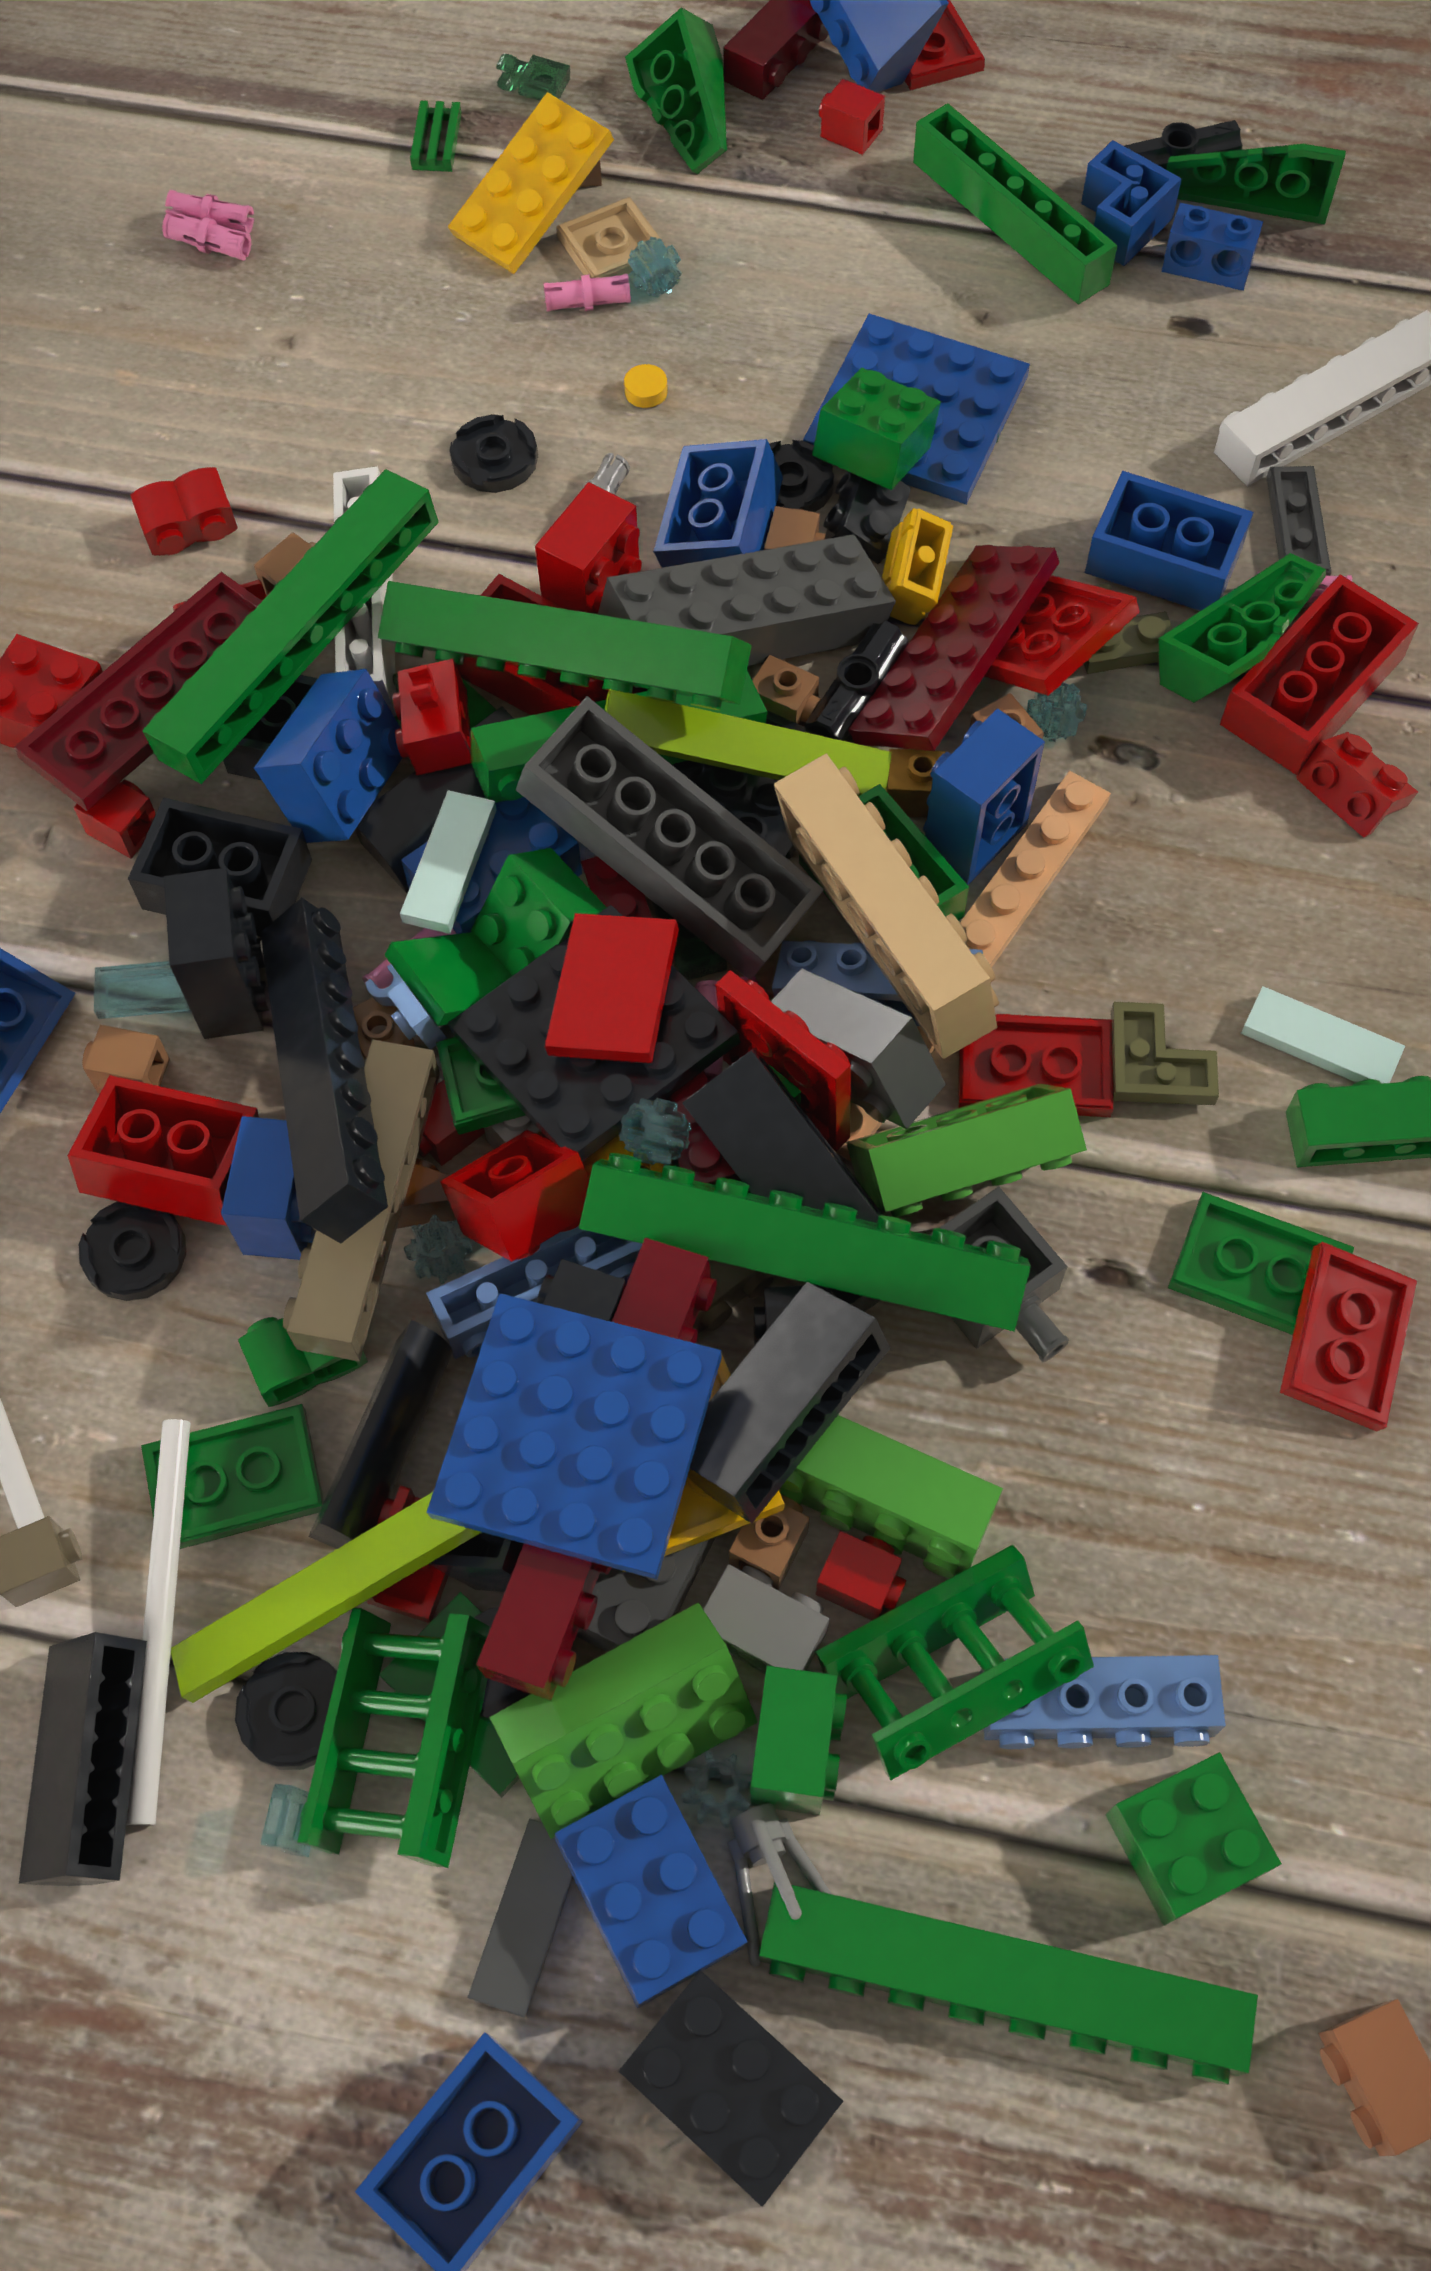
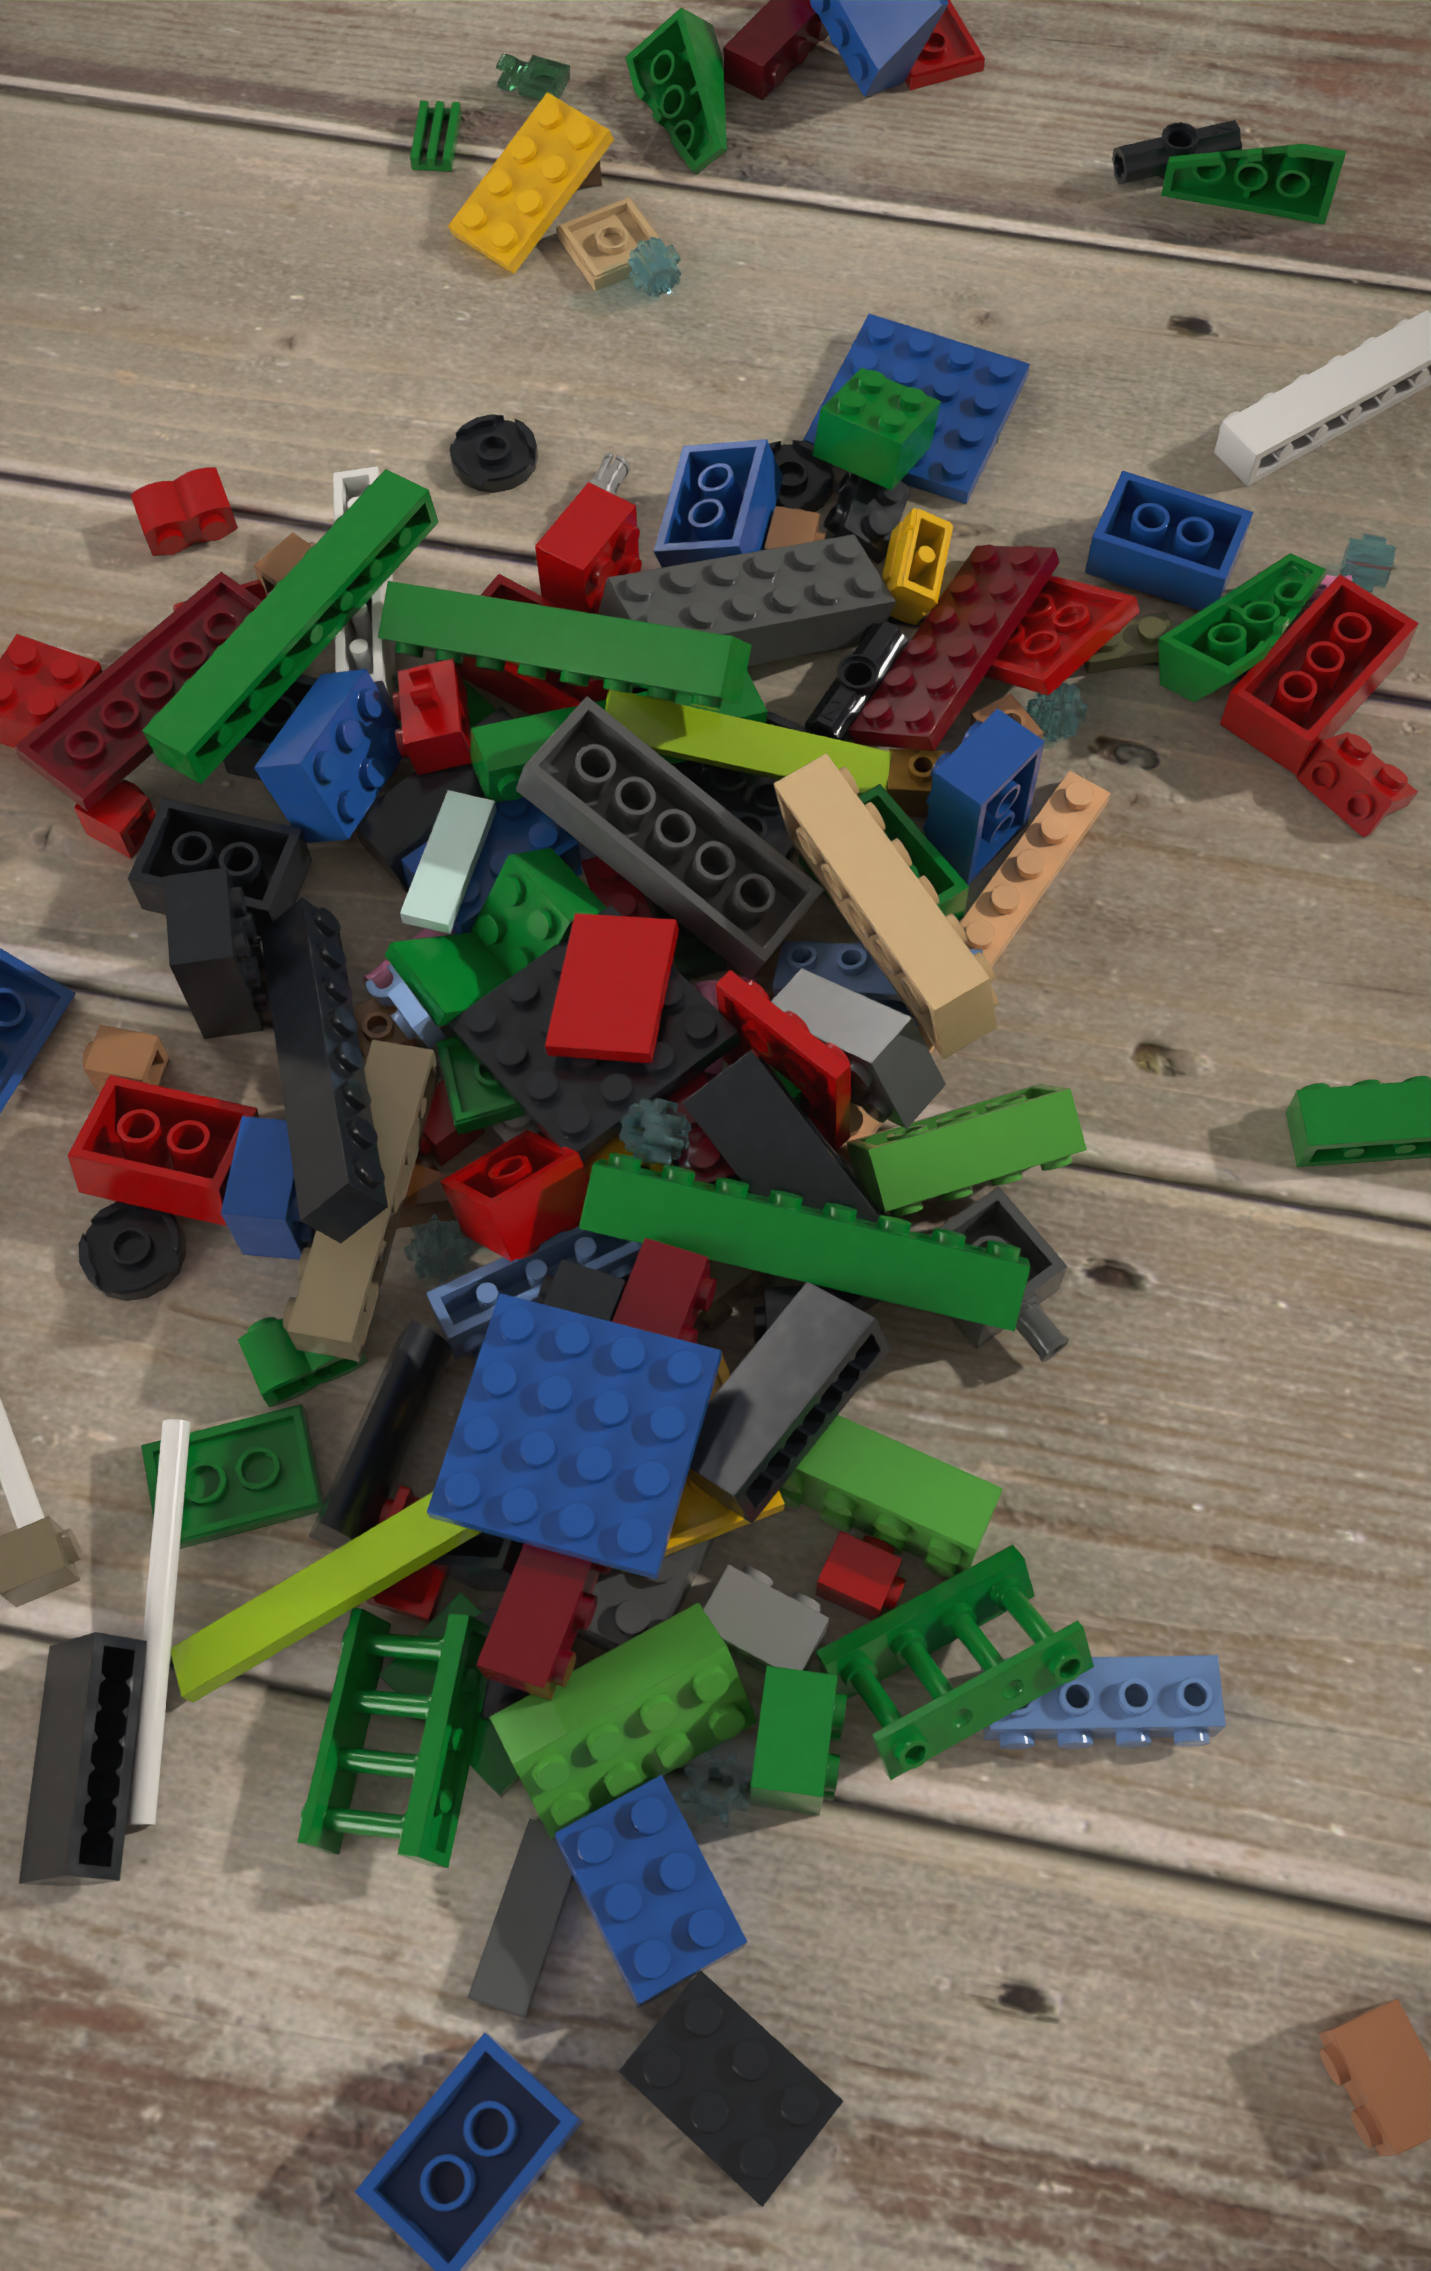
(137, 990): clear light blue tile -> none
(206, 235): bright pink pin -> none
(224, 213): bright pink pin -> none
(283, 1820): clear light blue tile -> none
(286, 1709): black tile -> none
(587, 292): bright pink pin -> none
(645, 386): yellow tile -> none
(762, 1838): light grey plant -> none
(771, 1542): medium nougat brick -> none
(787, 690): medium nougat brick -> none
(852, 116): red brick -> none
(1012, 1981): green brick -> none
(1014, 203): green brick -> none
(1041, 1051): red tile -> none
(1129, 198): blue brick -> none
(1150, 1071): olive plate -> none
(1192, 1838): green brick -> none
(1211, 246): blue brick -> none
(1246, 1262): green tile -> none
(1298, 514): dark grey tile -> none
(1321, 1038): light aqua tile -> none
(1349, 1337): red tile -> none
(1368, 561): none -> clear light blue gear

